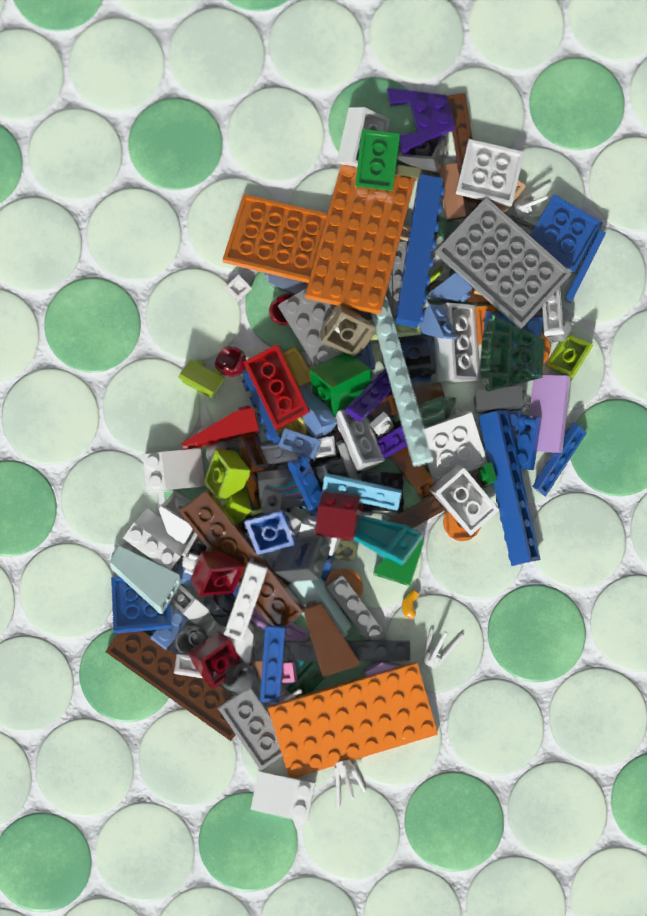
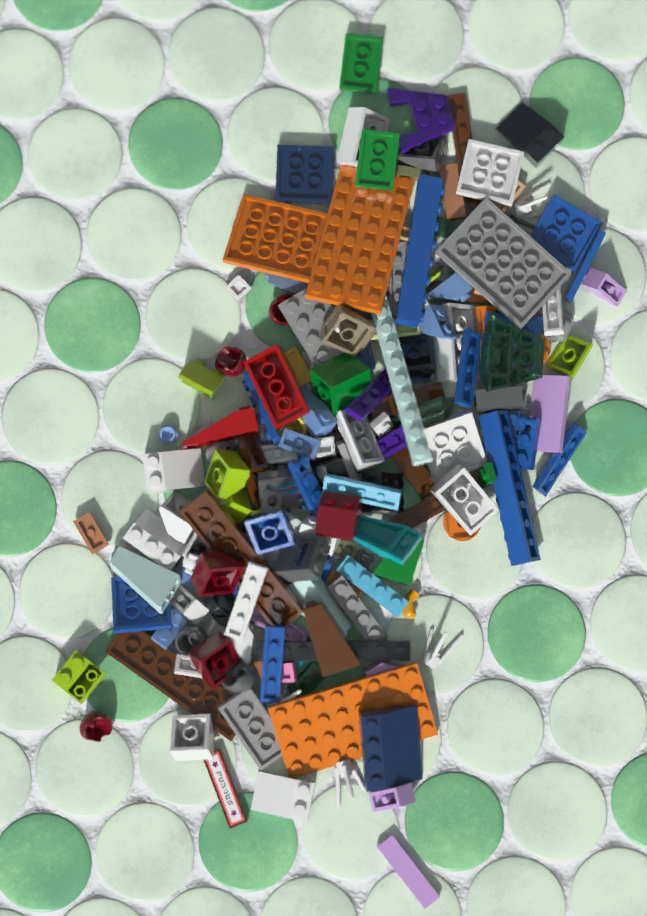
(79, 676): none -> lime slope
(91, 533): none -> nougat plate
(95, 726): none -> dark red hair
(168, 434): none -> light blue plate
(192, 737): none -> white slope
(225, 790): none -> tile
(304, 174): none -> dark blue plate
(361, 63): none -> green plate
(368, 558): none -> dark grey plate
(372, 586): none -> medium azure plate
(390, 746): none -> dark blue slope
(392, 797): none -> lavender slope
(408, 871): none -> lavender tile
(467, 368): none -> blue plate
(530, 134): none -> black slope
(603, 286): none -> lavender slope

